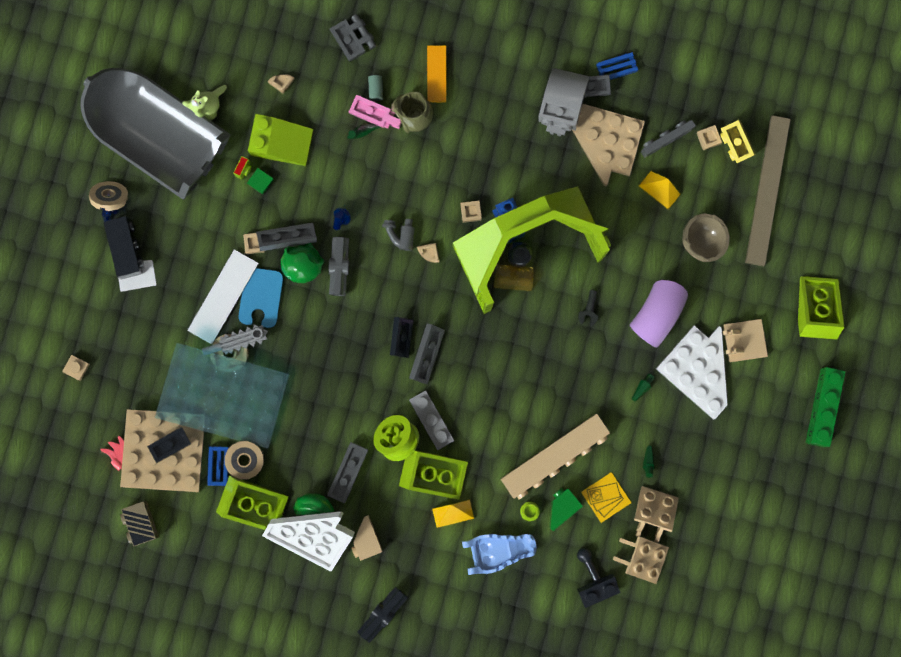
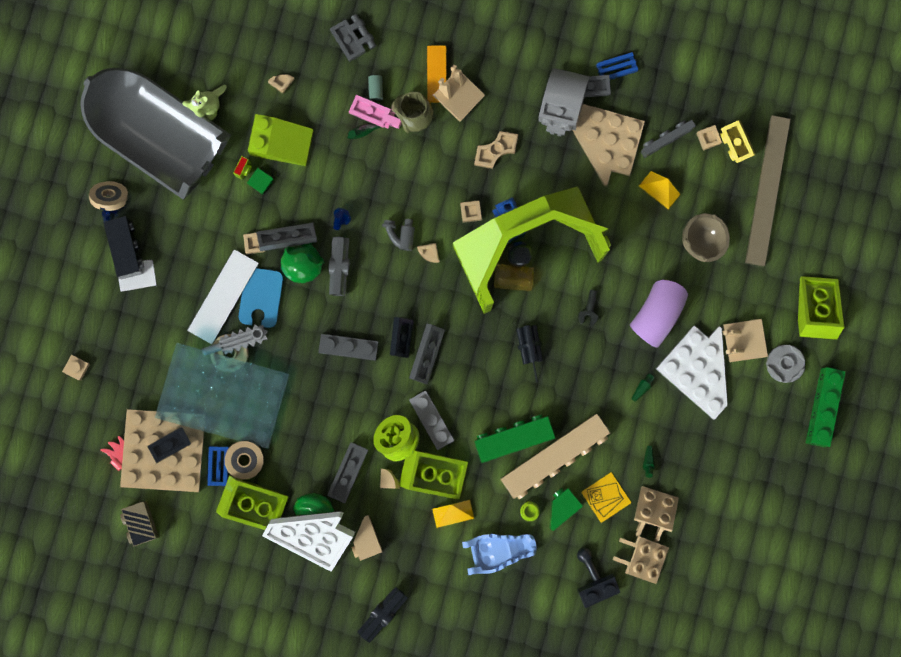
(348, 347): none -> dark grey plate
(388, 479): none -> tan tile
(458, 94): none -> tan plate
(489, 154): none -> tan tile
(514, 439): none -> green brick
(530, 345): none -> black piece
(785, 363): none -> light grey tile

